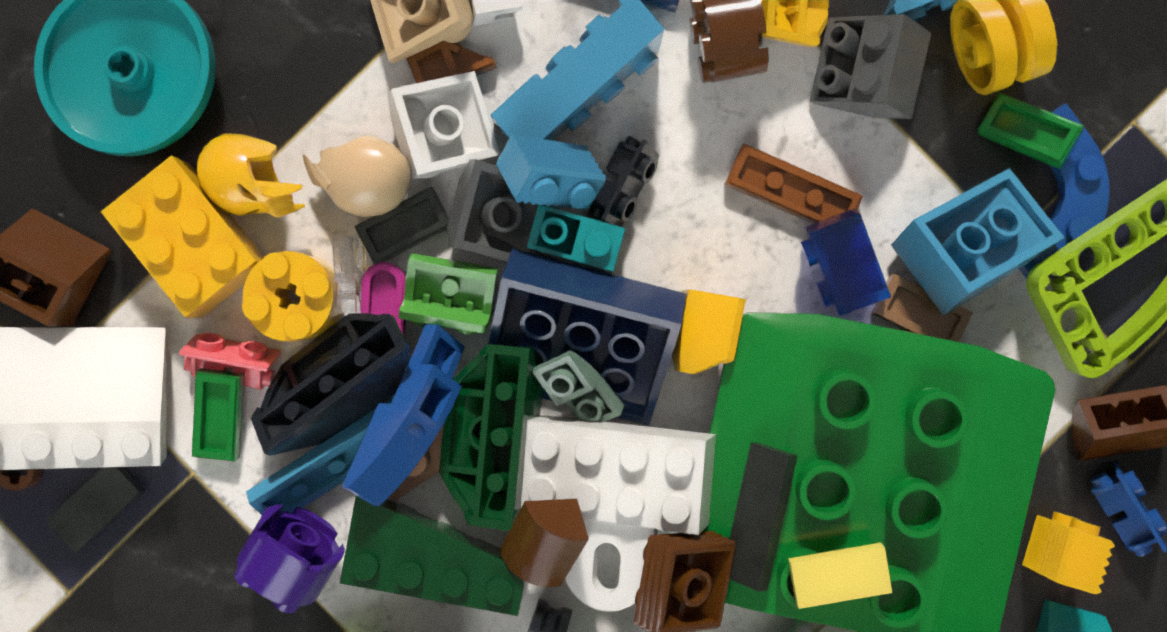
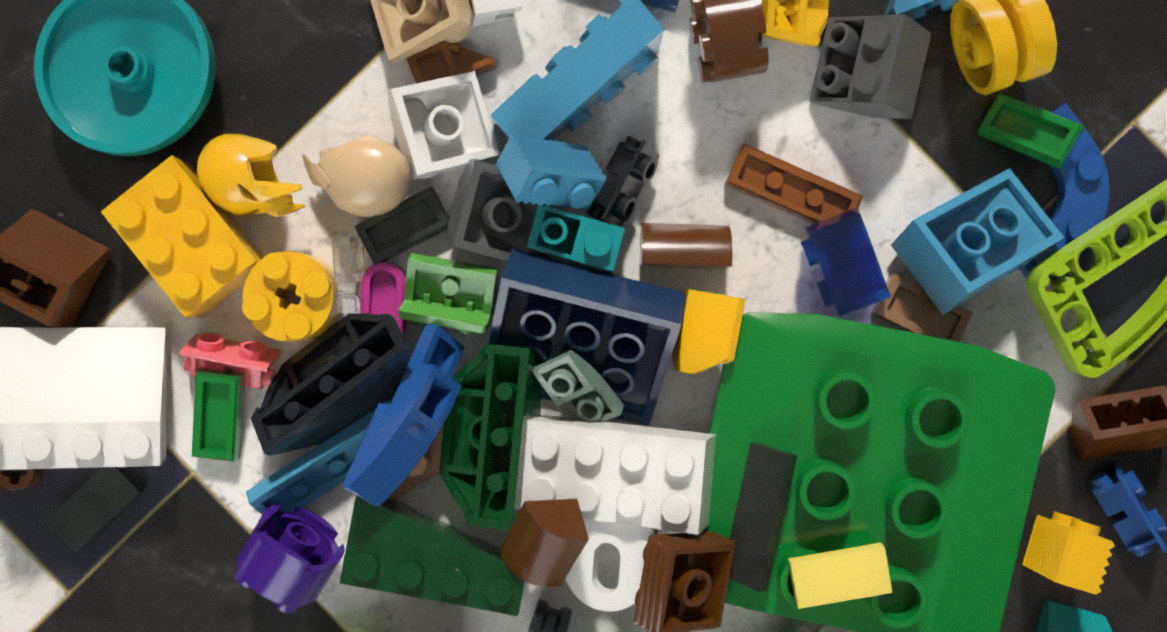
(685, 246): none -> reddish brown brick

